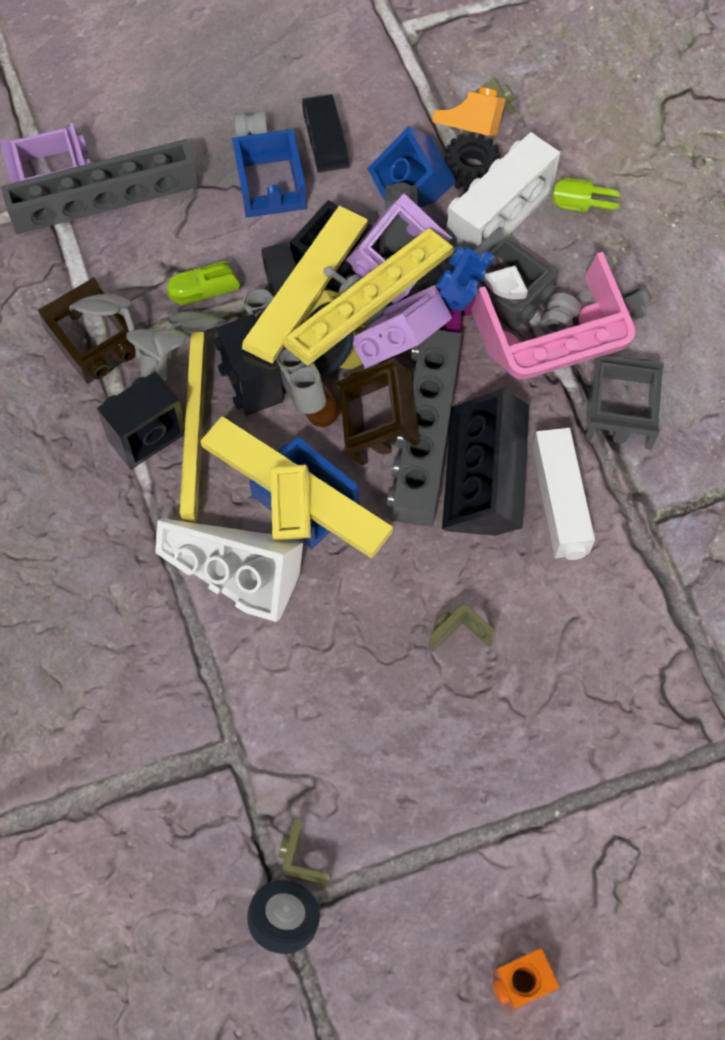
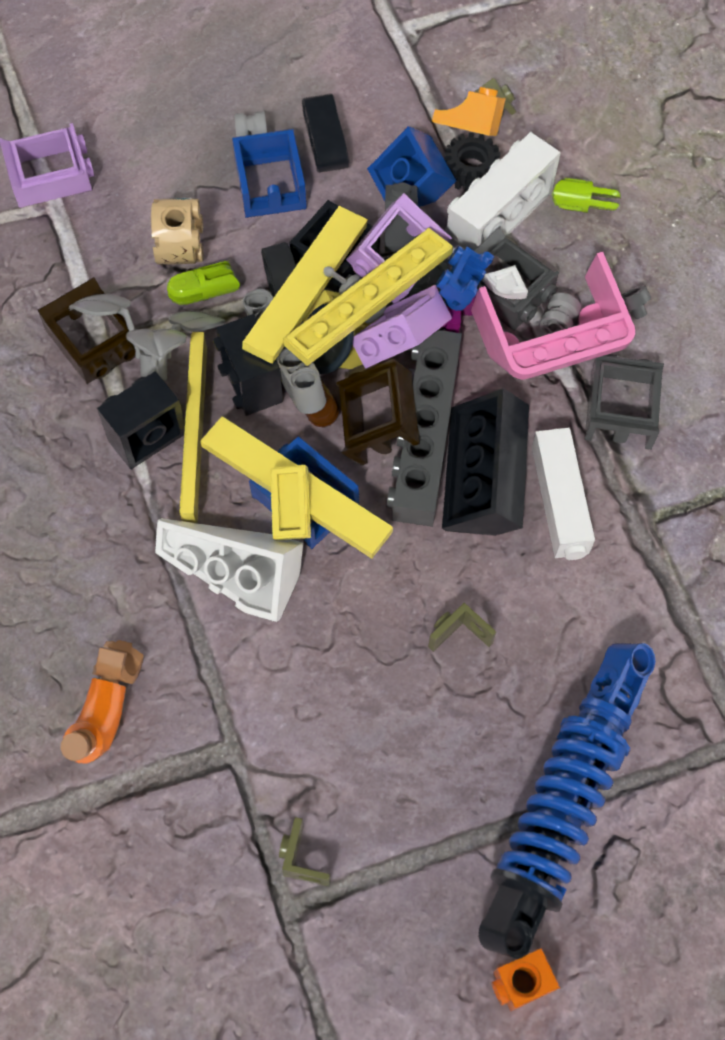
(100, 186): dark grey brick -> none
(104, 703): none -> piece
(177, 231): none -> tan brick
(283, 917): black wheel -> none
(565, 793): none -> piece

